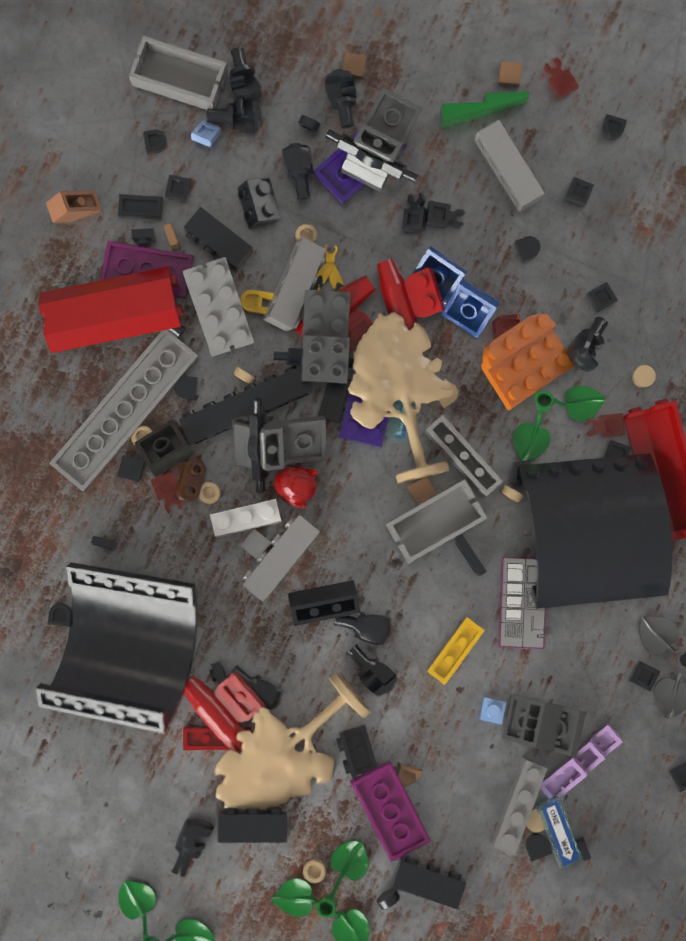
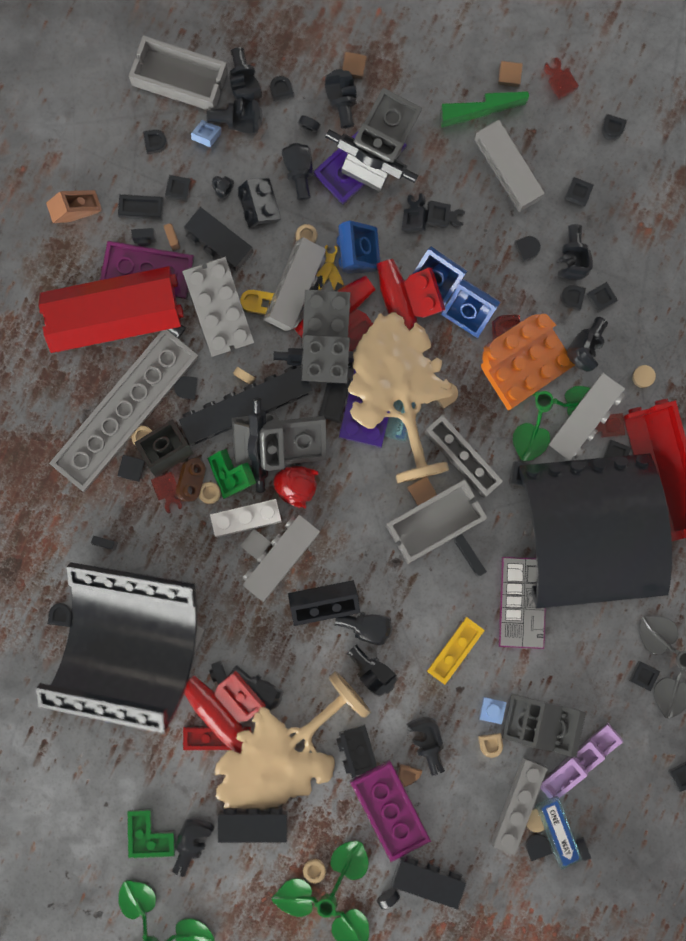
(144, 842): none -> green plate
(224, 187): none -> black tile
(228, 478): none -> green plate
(281, 88): none -> black tile
(358, 247): none -> blue brick
(430, 744): none -> black piece
(491, 744): none -> tan tile
(511, 493): tan tile -> none
(573, 296): none -> black tile
(576, 256): none -> black piece
(586, 416): none -> light grey brick

